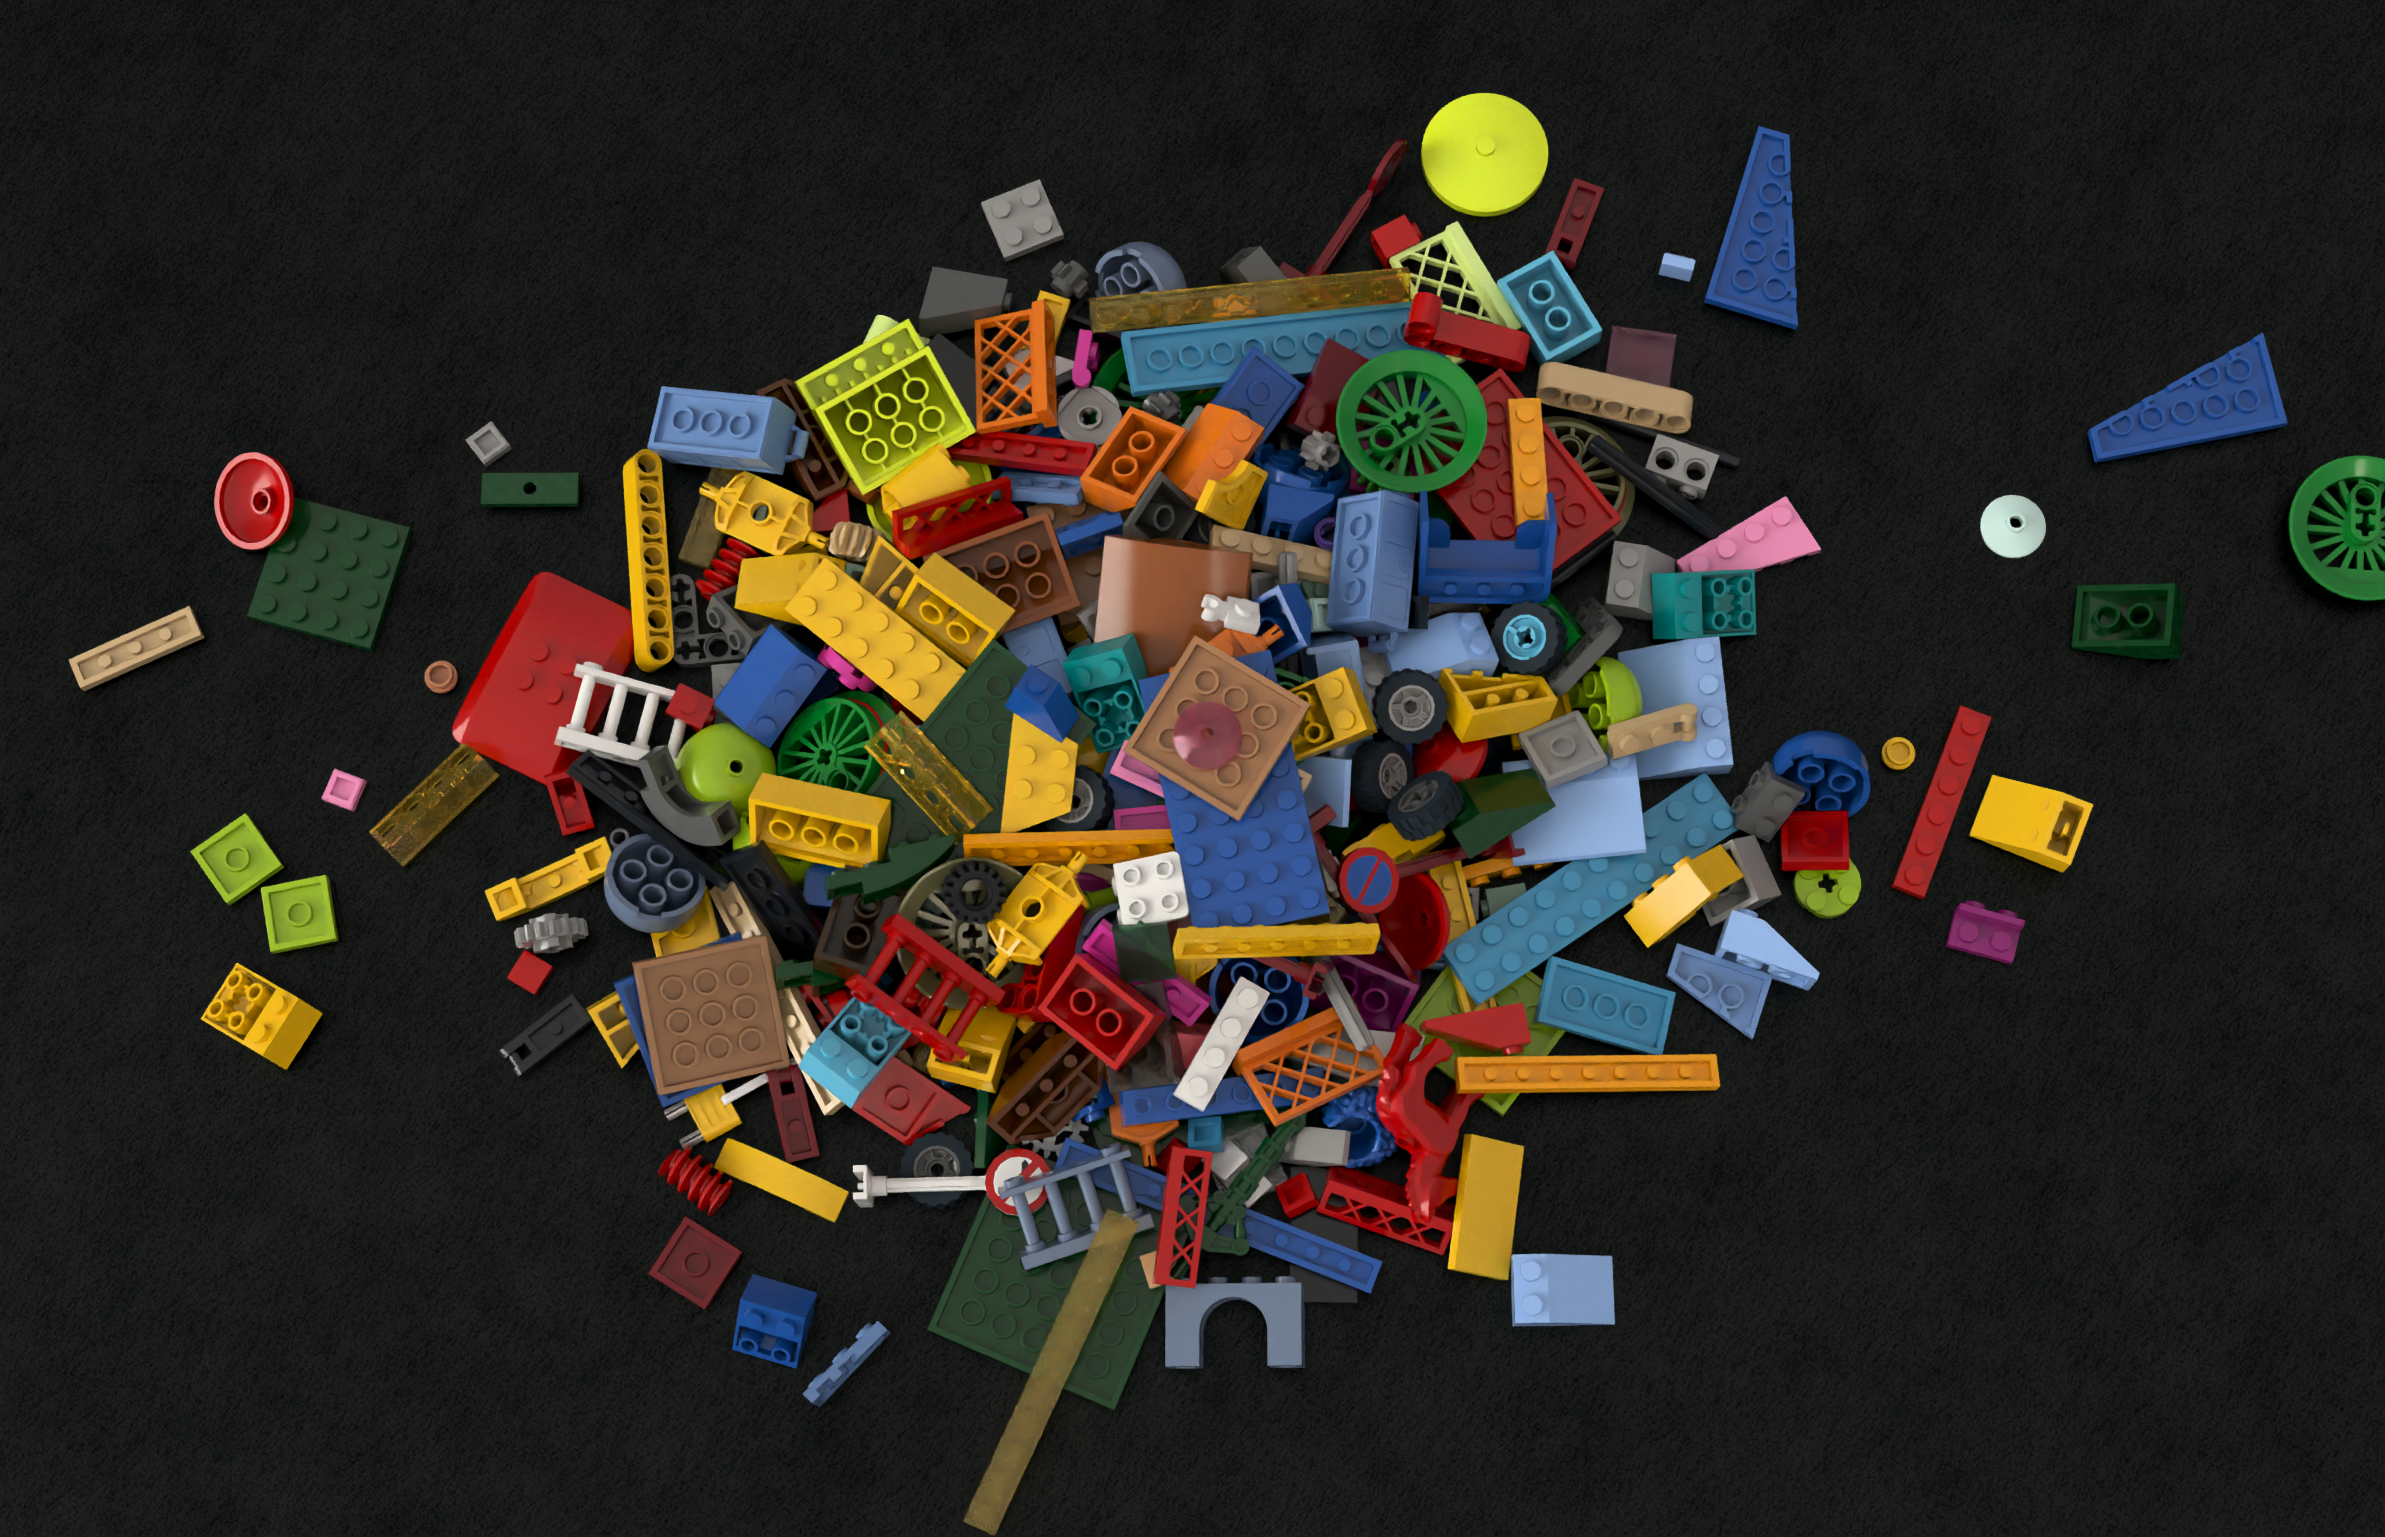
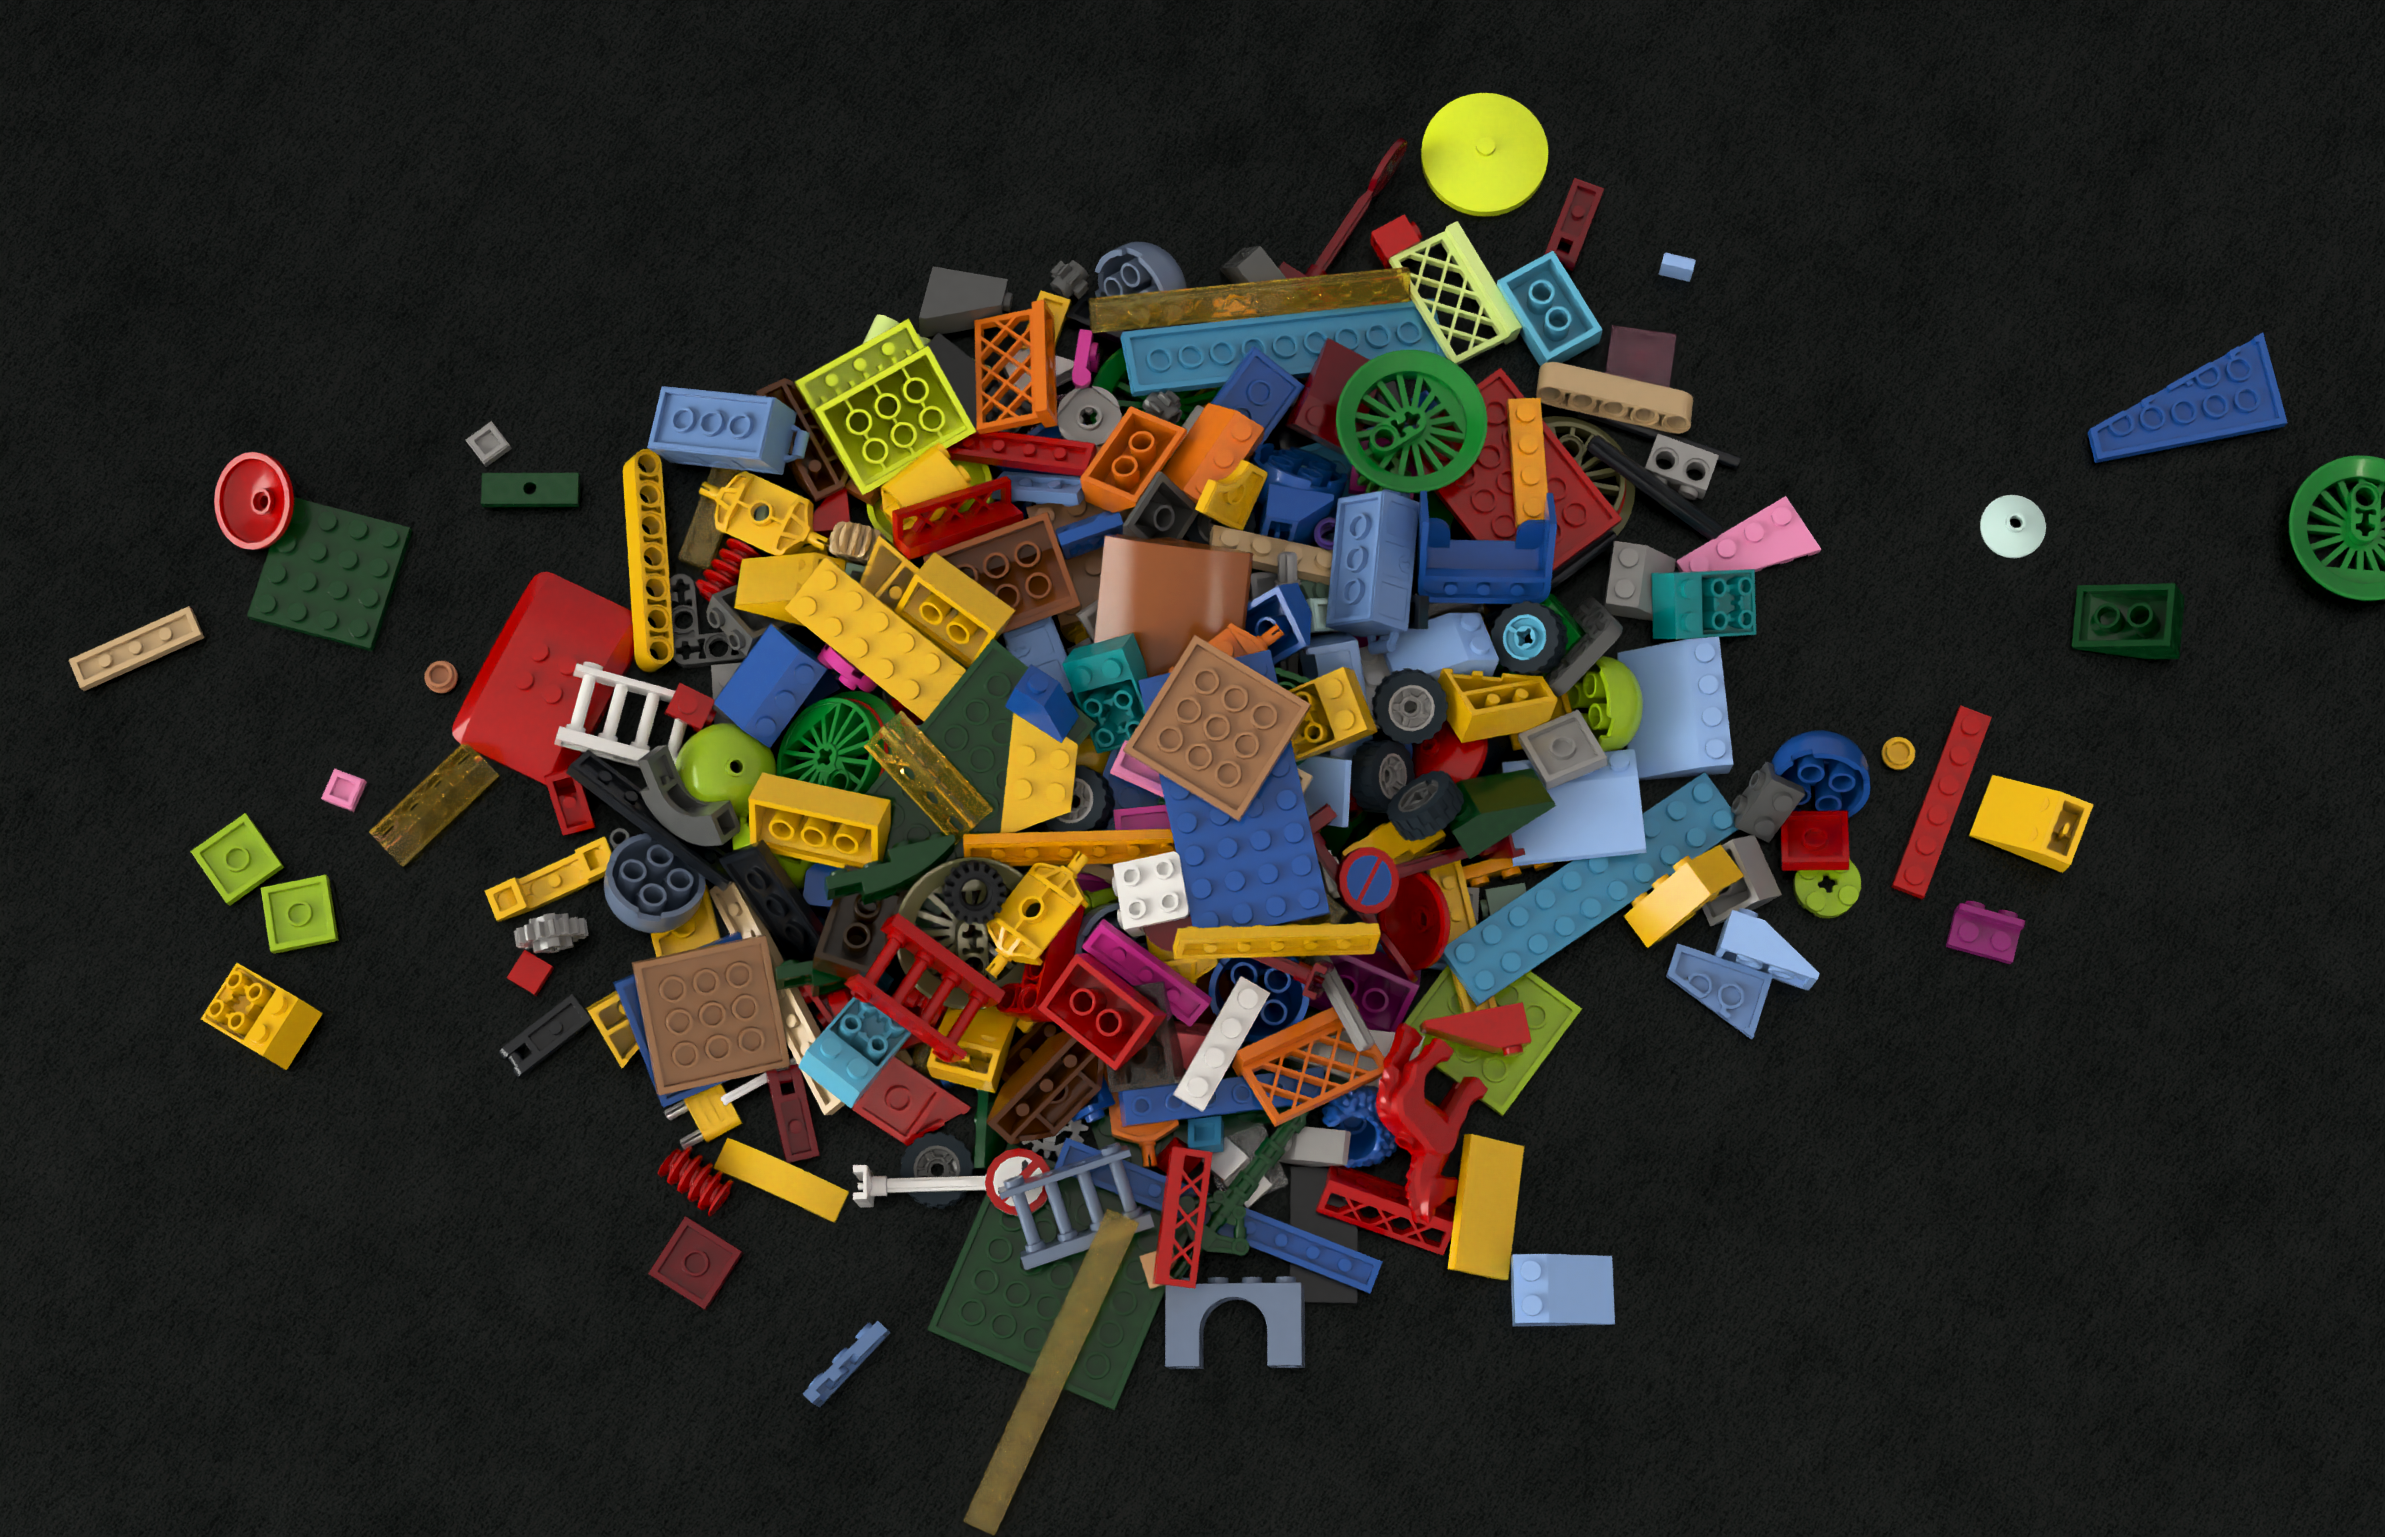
(774, 1320): blue slope -> none
(1022, 220): light grey plate -> none
(1144, 951): clear green piece -> none
(1211, 752): clear pink dish -> none
(1235, 612): white plate -> none
(1296, 1195): red plate -> none
(1320, 450): light grey gear -> none
(1464, 336): red beam -> none
(1586, 1073): light orange plate -> none
(1604, 1007): dark azure plate -> none
(1652, 730): tan plate -> none
(1758, 249): blue wing -> none

